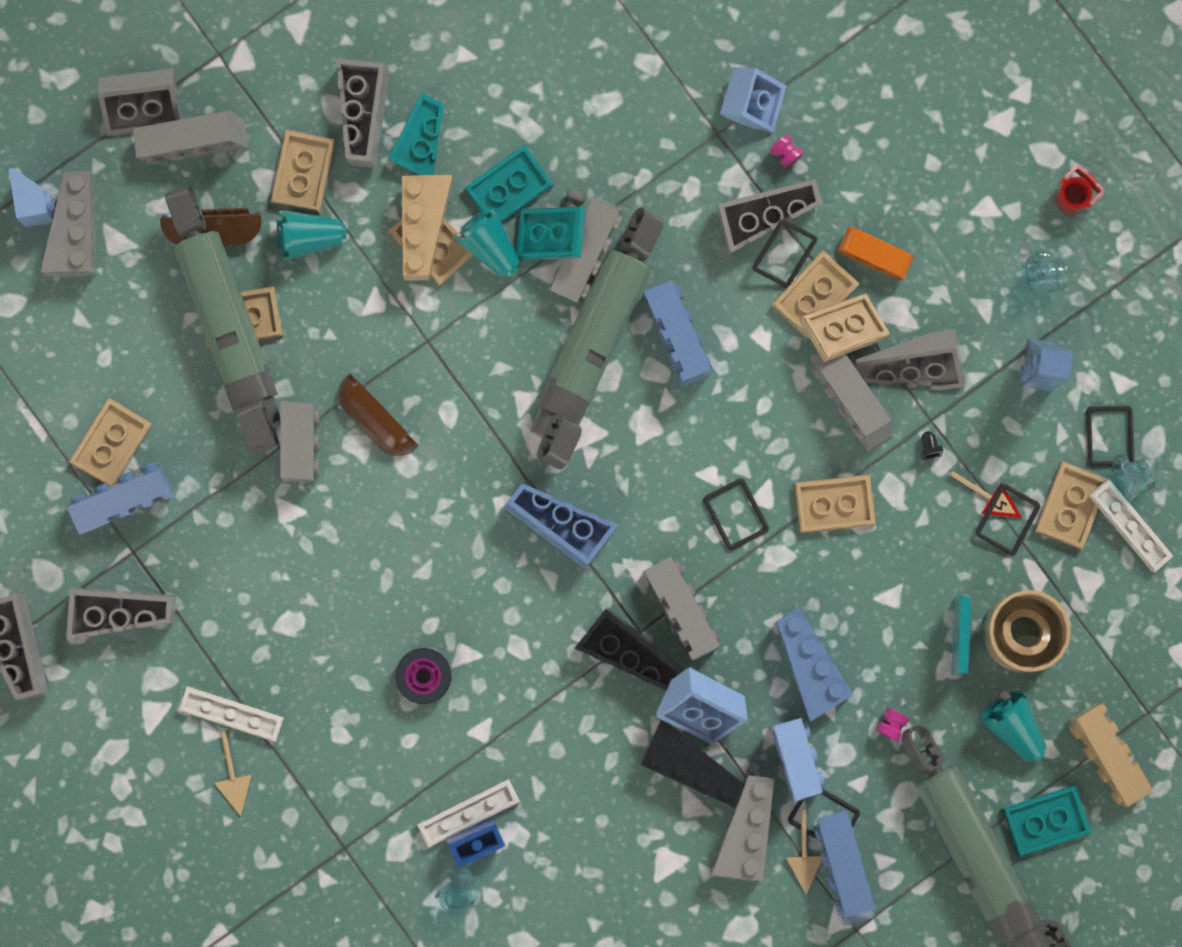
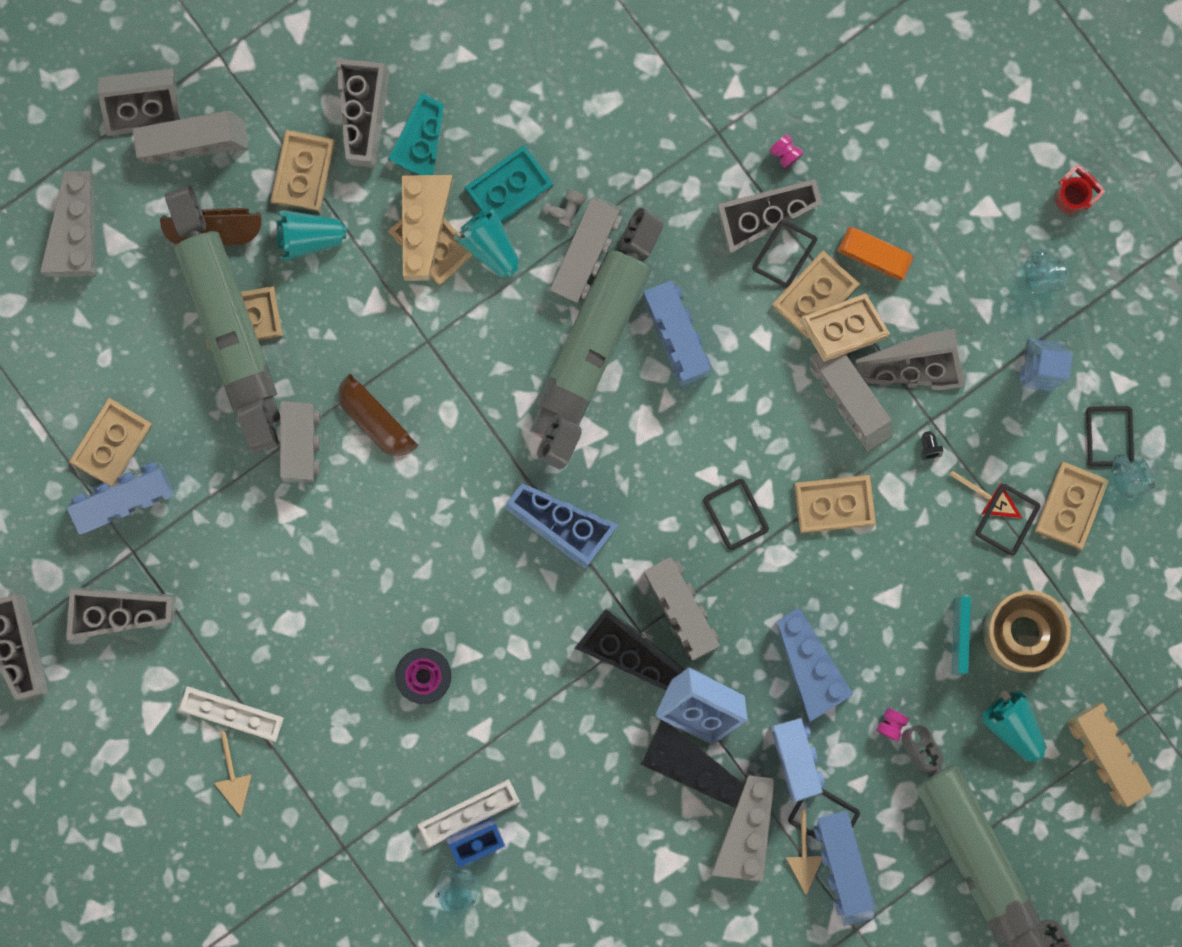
(30, 200): light blue slope -> none
(550, 233): teal tile -> none
(753, 99): light blue slope -> none
(1046, 820): teal tile -> none
(1130, 525): white tile -> none

